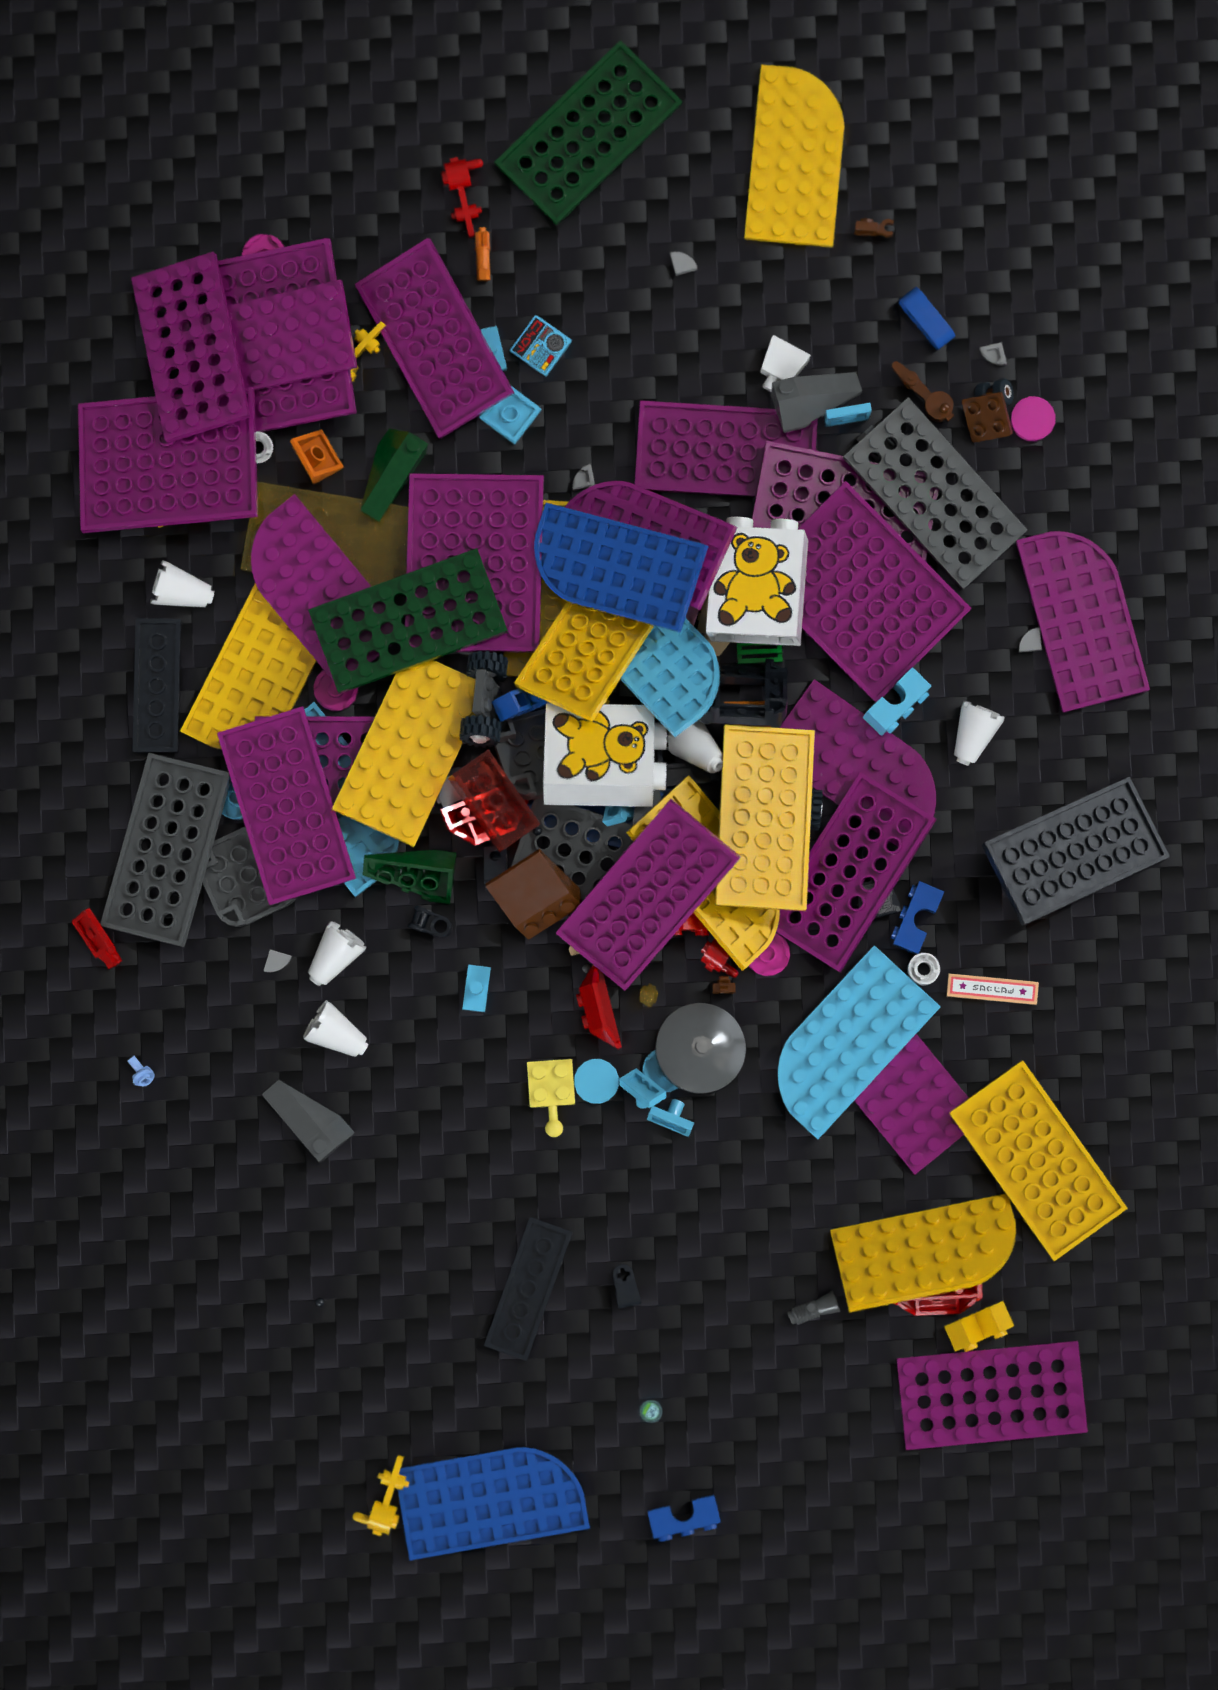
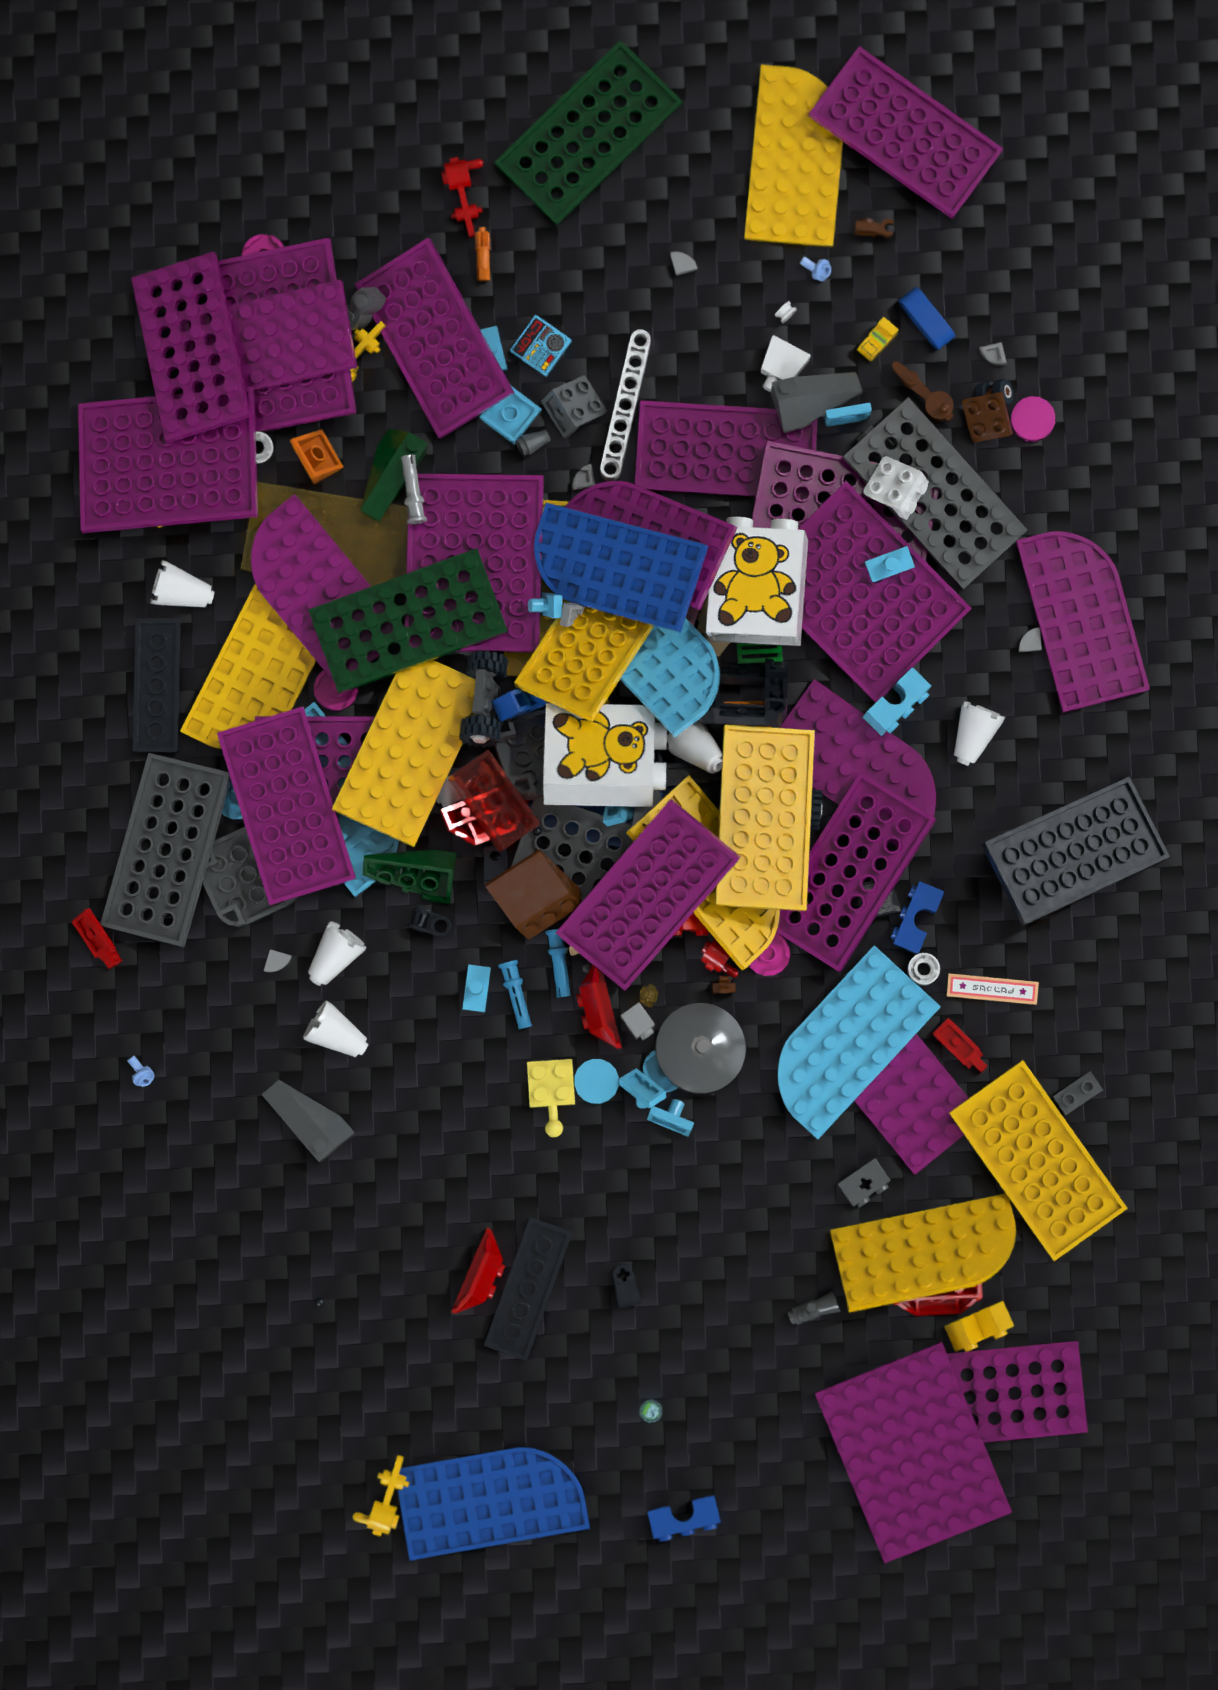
(363, 305): none -> dark grey brick
(413, 501): none -> light grey pin
(481, 1275): none -> red wedge
(513, 983): none -> dark azure pin
(531, 442): none -> dark grey cone
(549, 605): none -> medium azure tile
(558, 952): none -> dark azure pin
(570, 613): none -> light grey tile
(573, 405): none -> dark grey bracket
(629, 395): none -> white beam
(638, 1022): none -> light grey brick
(785, 312): none -> white bush
(820, 270): none -> light blue plate
(851, 1184): none -> dark grey brick
(878, 339): none -> yellow leg
(889, 564): none -> medium azure tile
(897, 486): none -> white bracket
(905, 132): none -> magenta plate
(913, 1452): none -> magenta plate
(959, 1045): none -> red hinge
(1076, 1093): none -> dark grey brick

